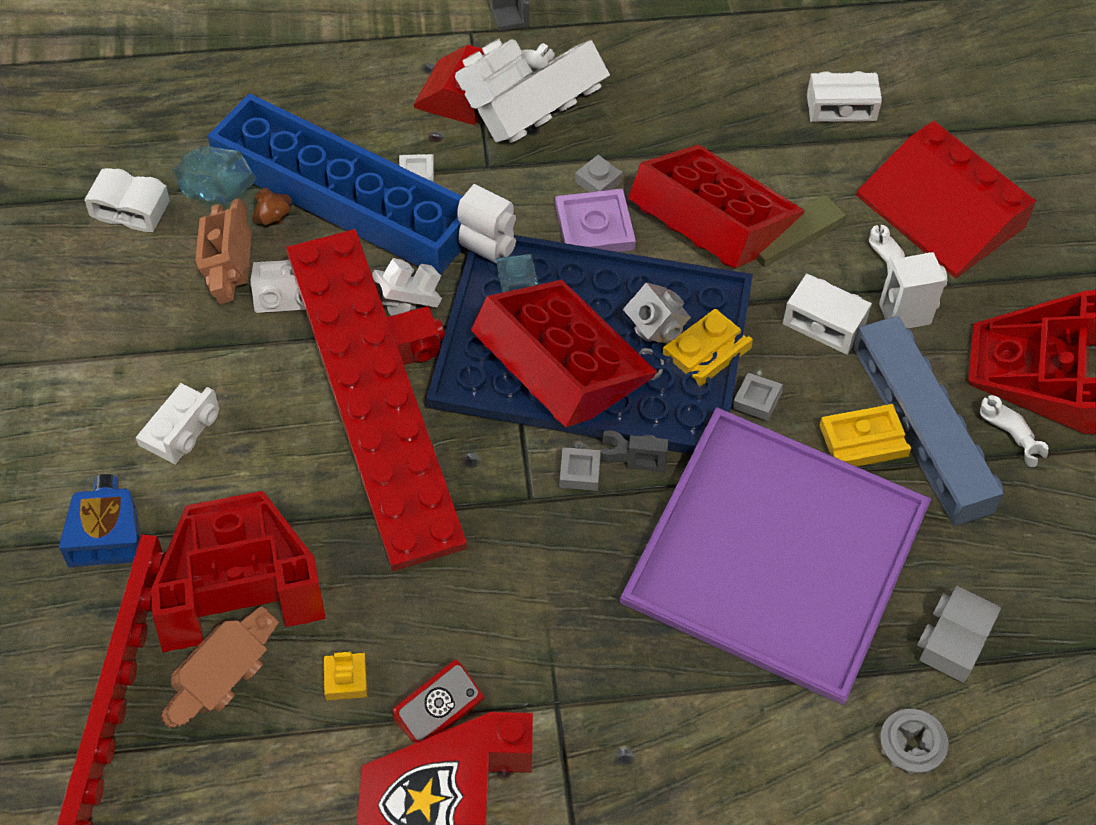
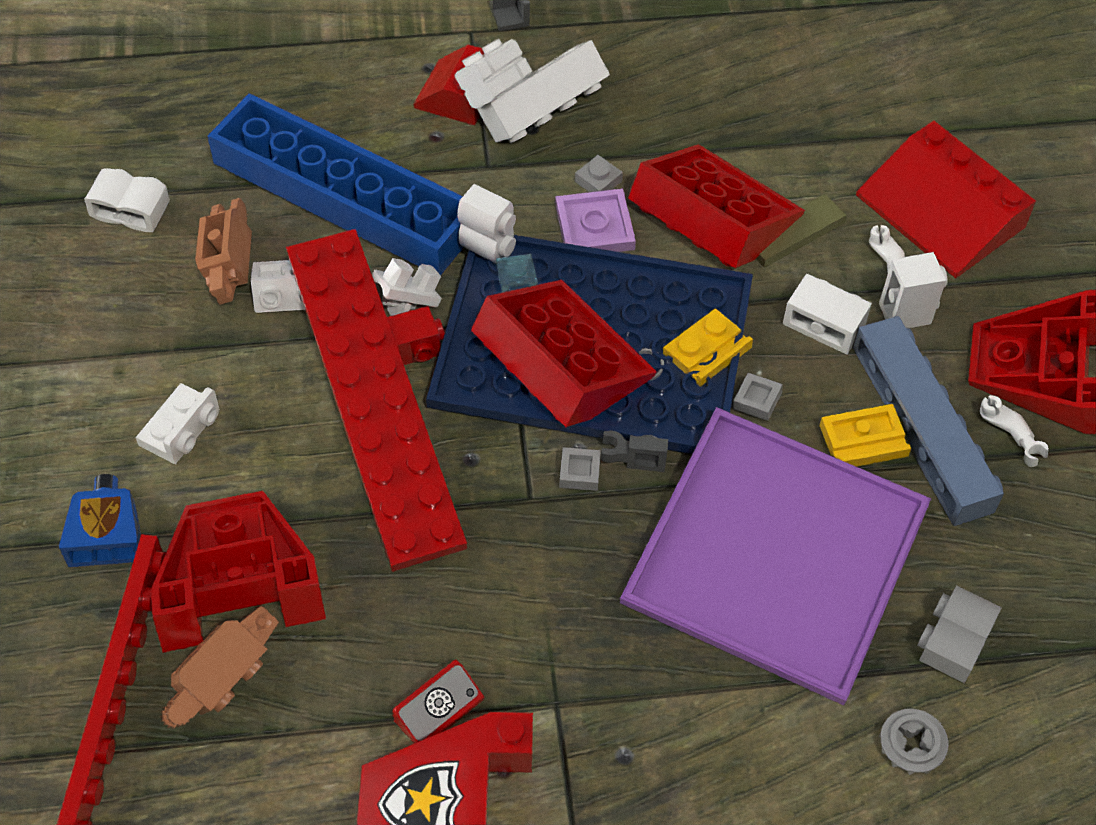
(213, 174): clear light blue brick -> none
(270, 207): dark orange piece -> none
(345, 676): yellow tile -> none
(419, 164): white tile -> none
(536, 59): white arm -> none
(657, 313): light grey brick -> none
(844, 97): white brick -> none

